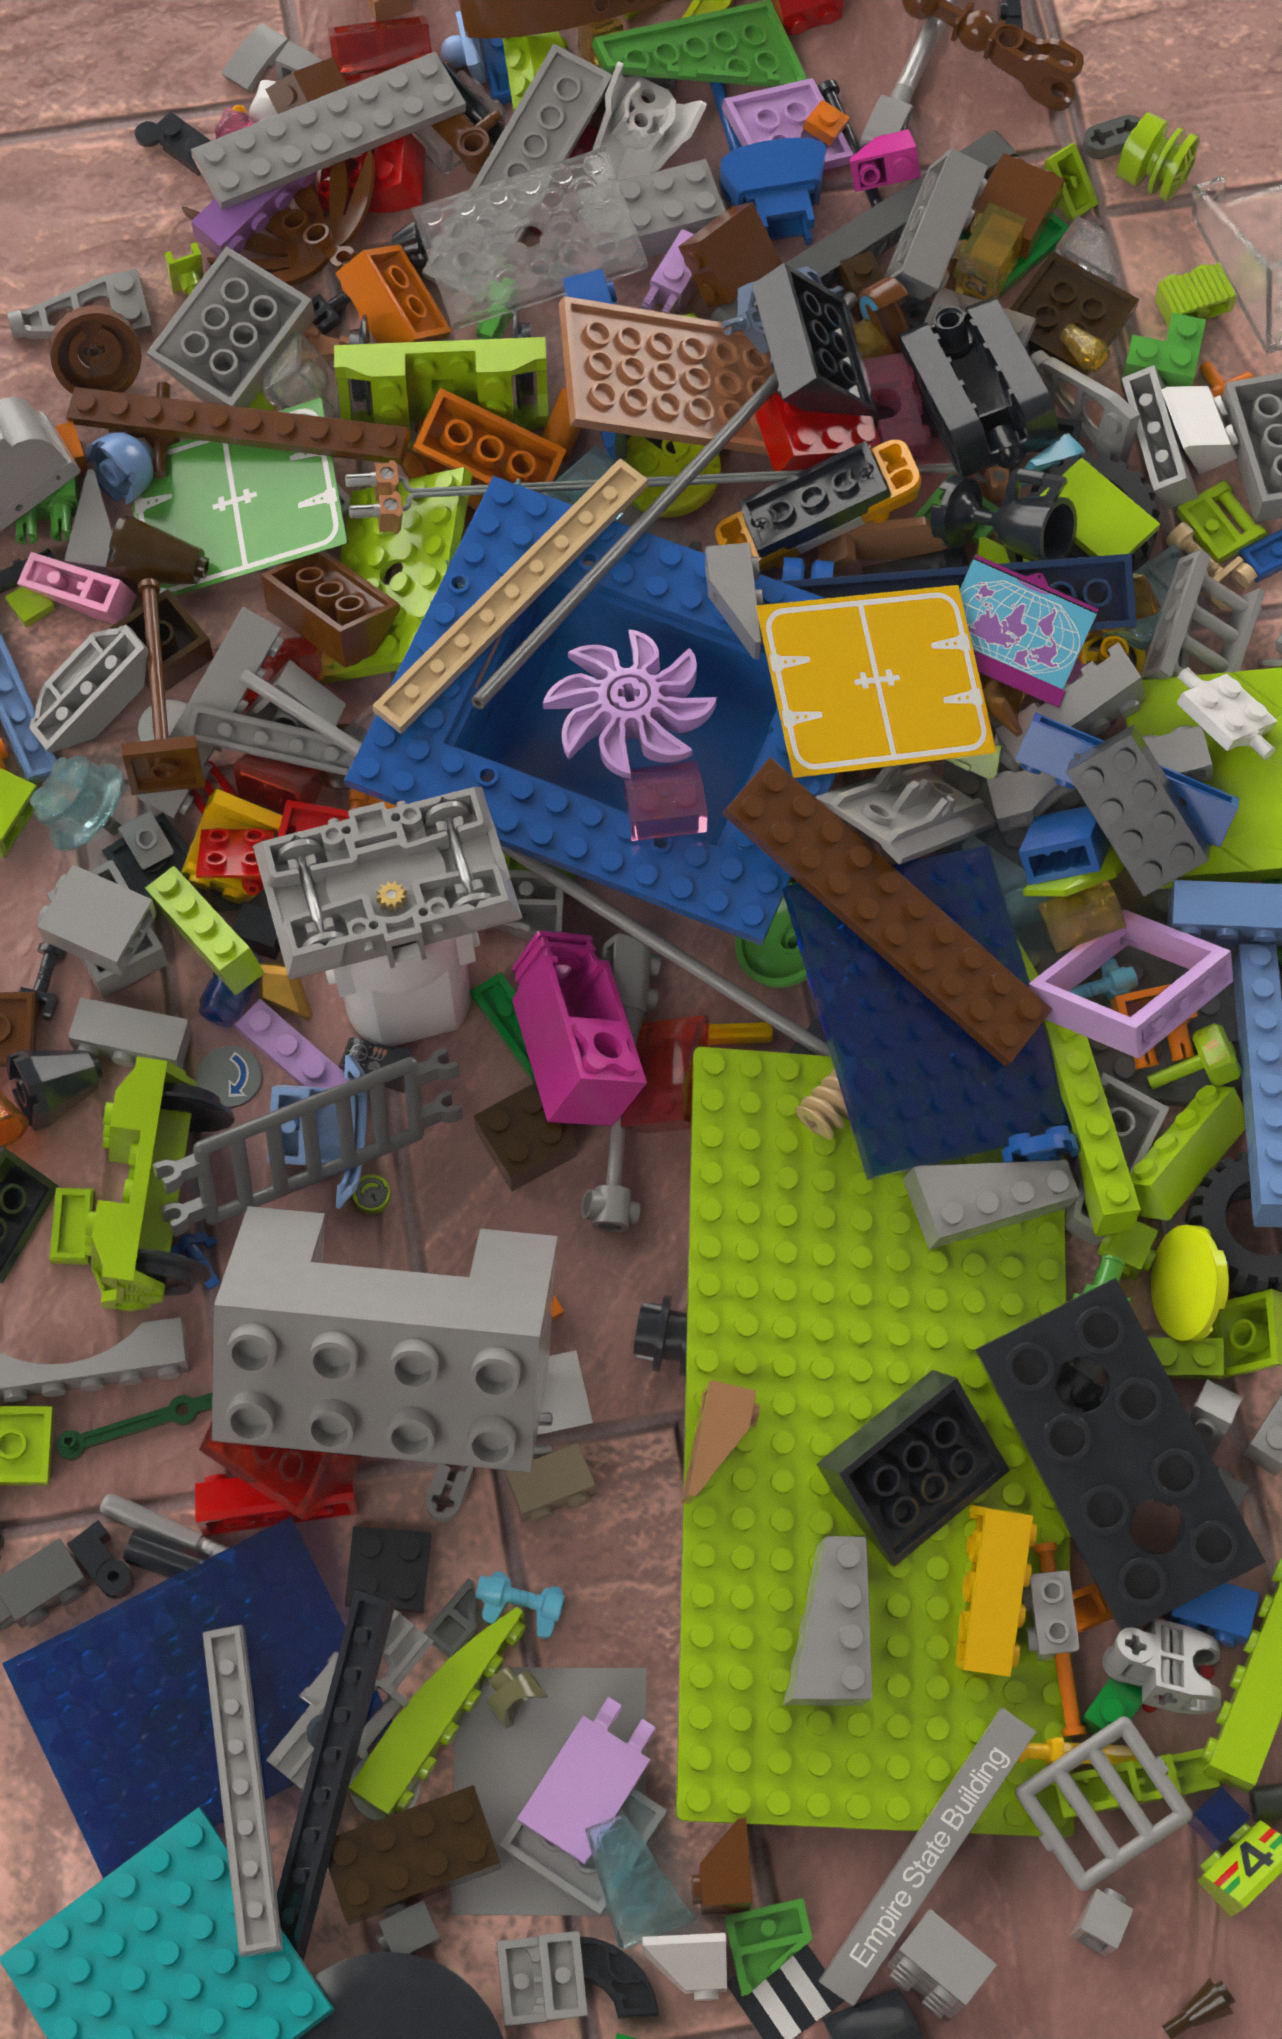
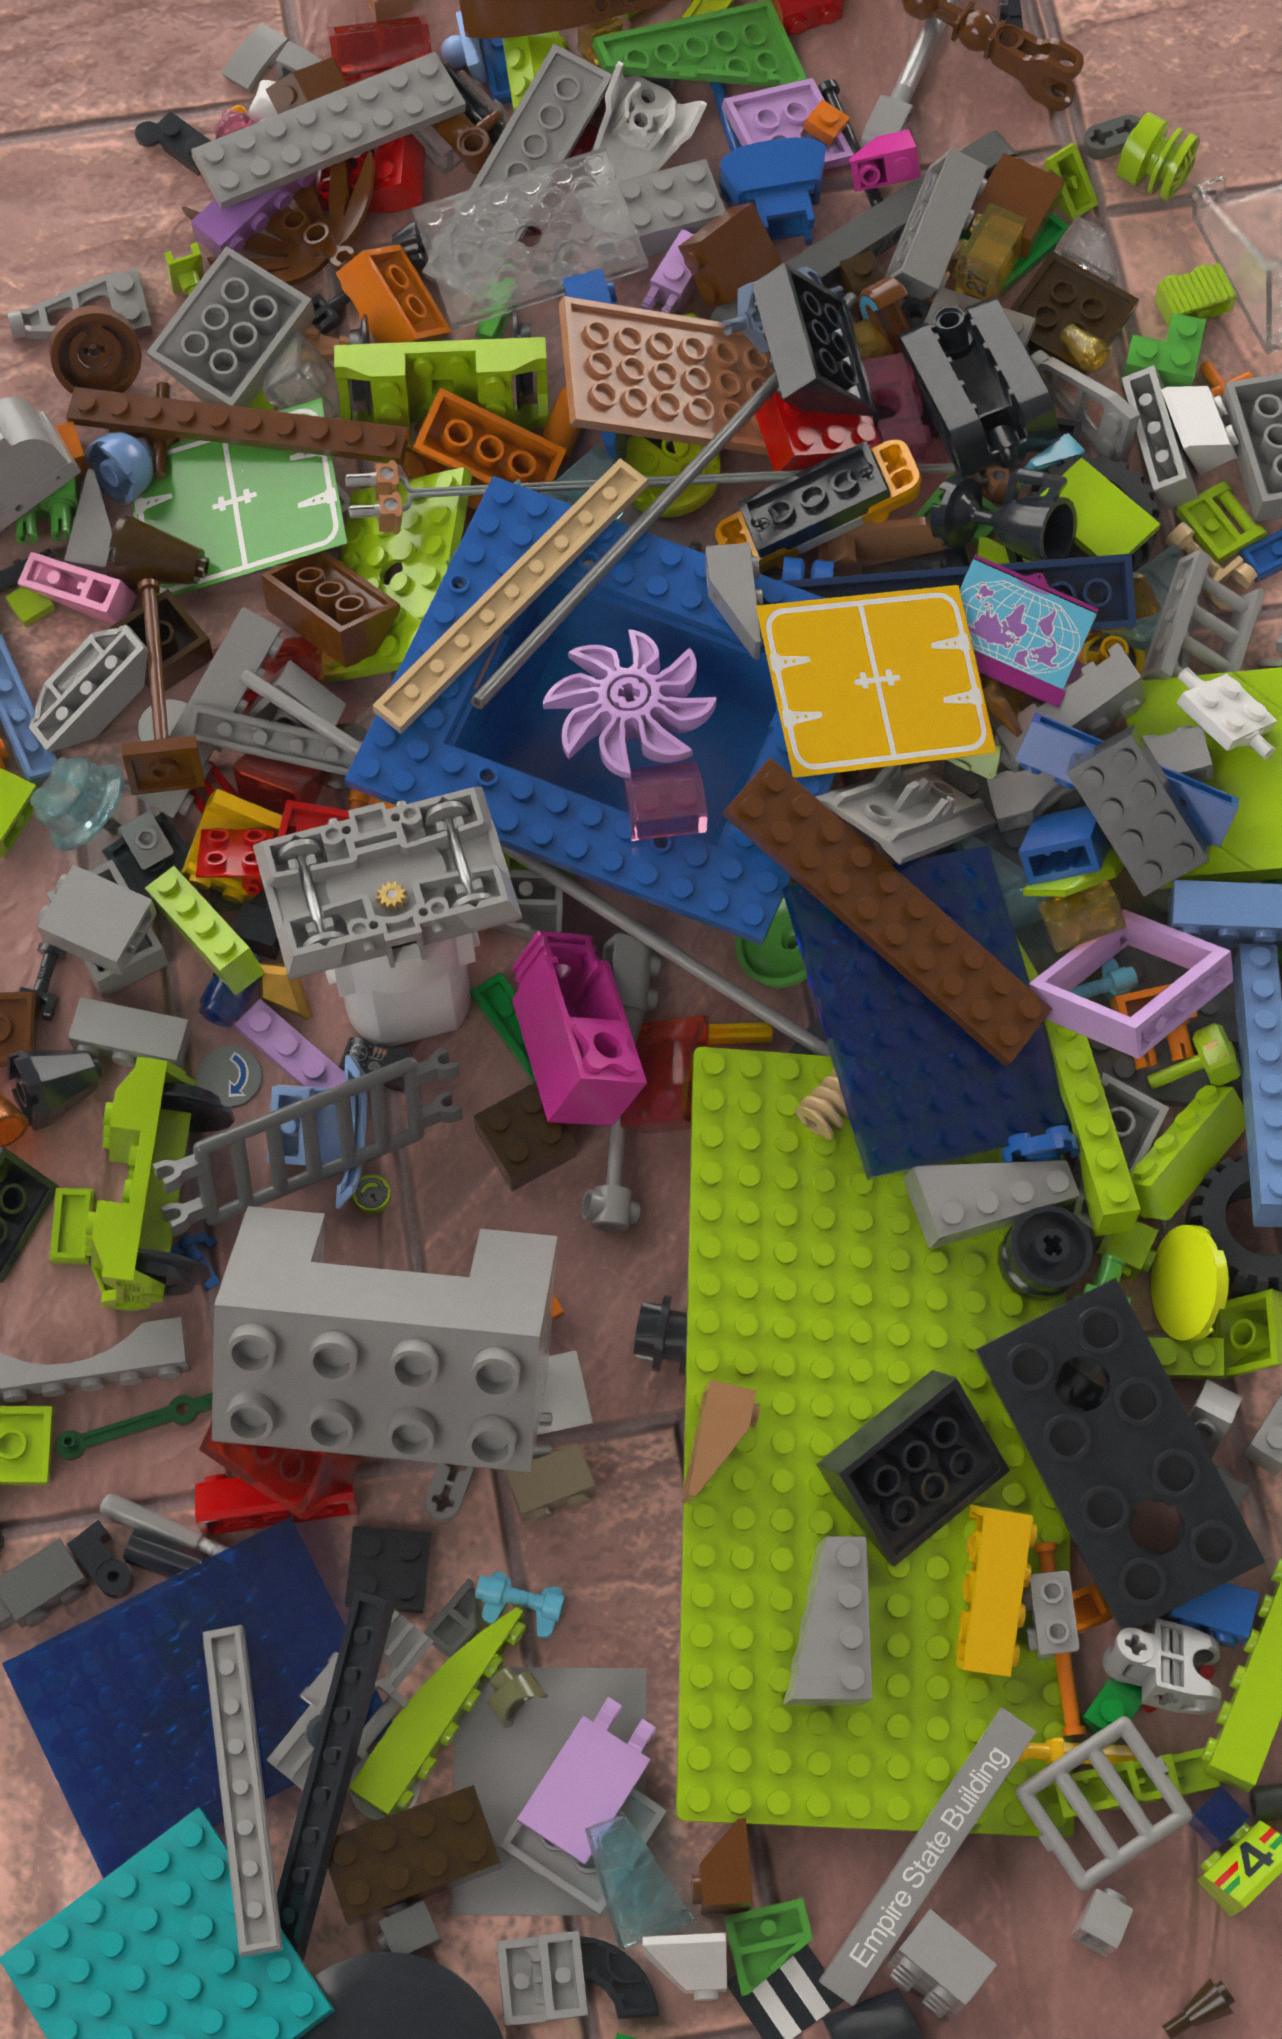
(1045, 1253): none -> black wheel

